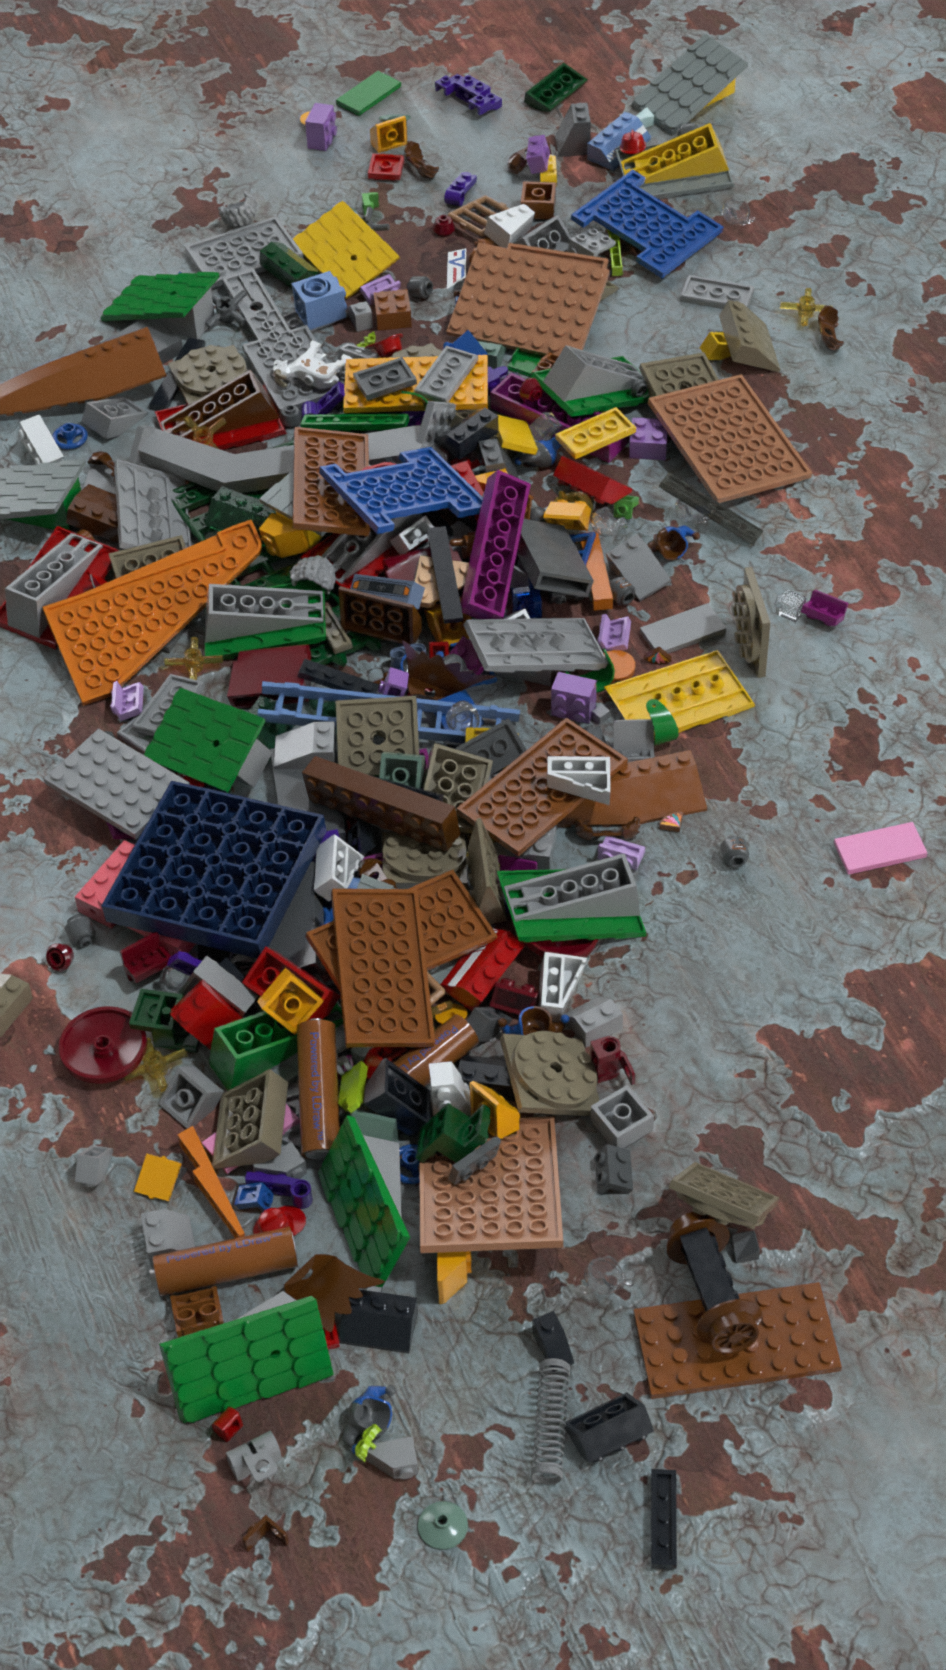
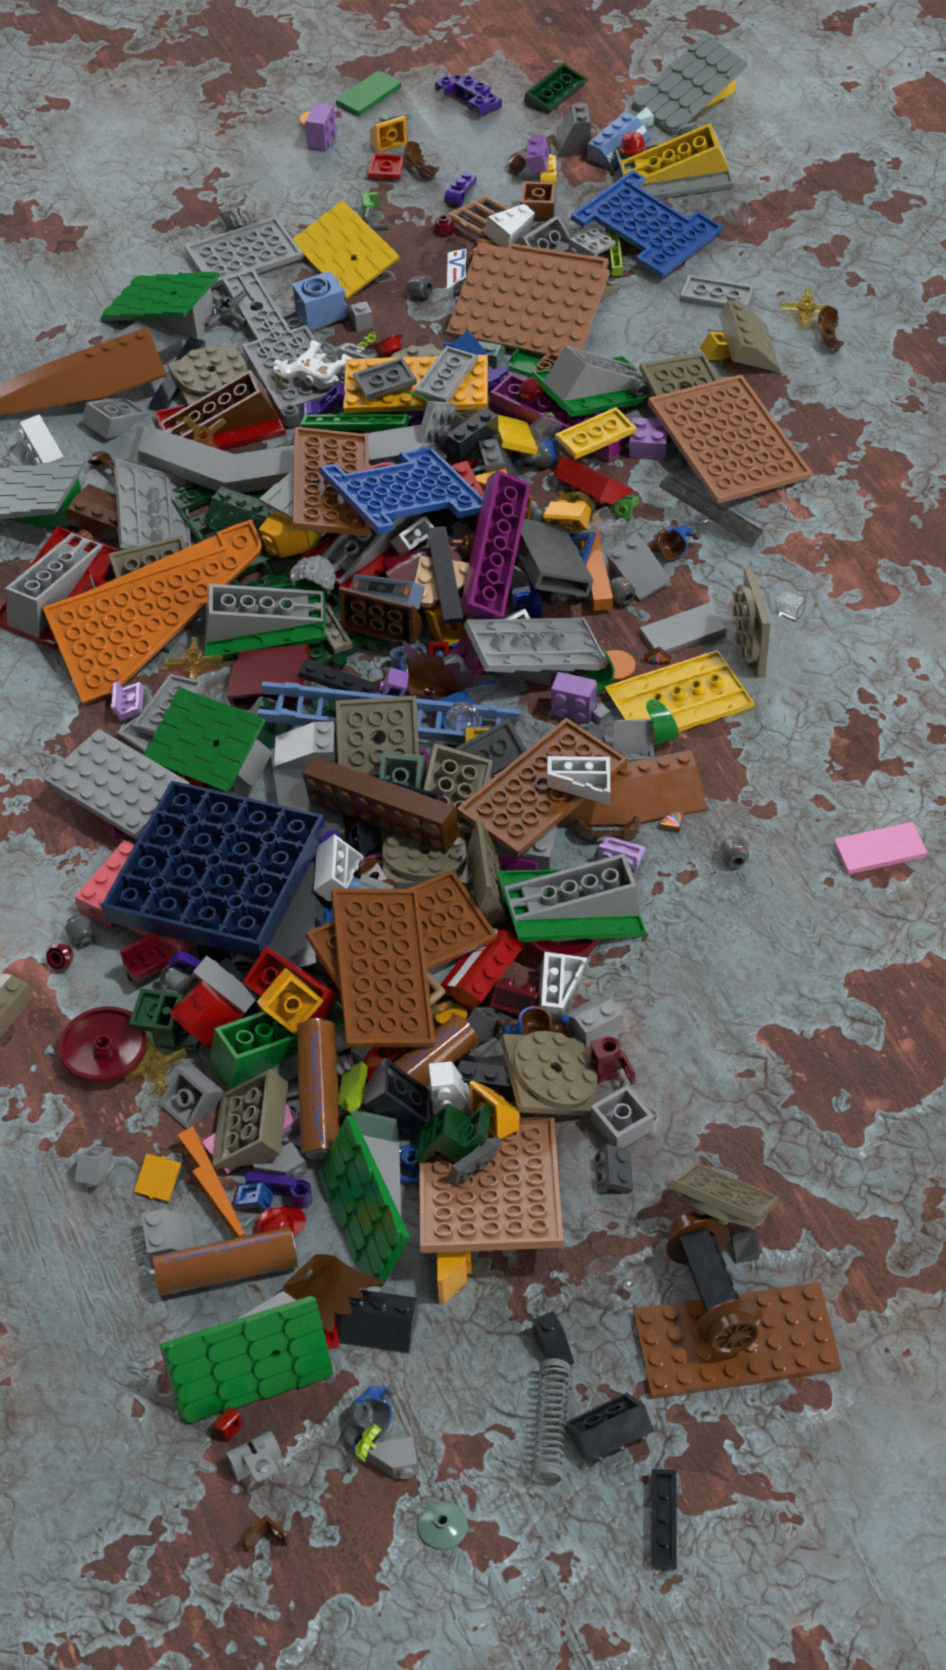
(69, 432): blue piece -> none
(196, 1311): dark orange slope -> none
(285, 264): dark green slope -> none
(384, 283): lavender bracket -> none
(392, 309): dark orange brick -> none
(614, 633): lavender bracket -> none
(825, 608): magenta bracket -> none

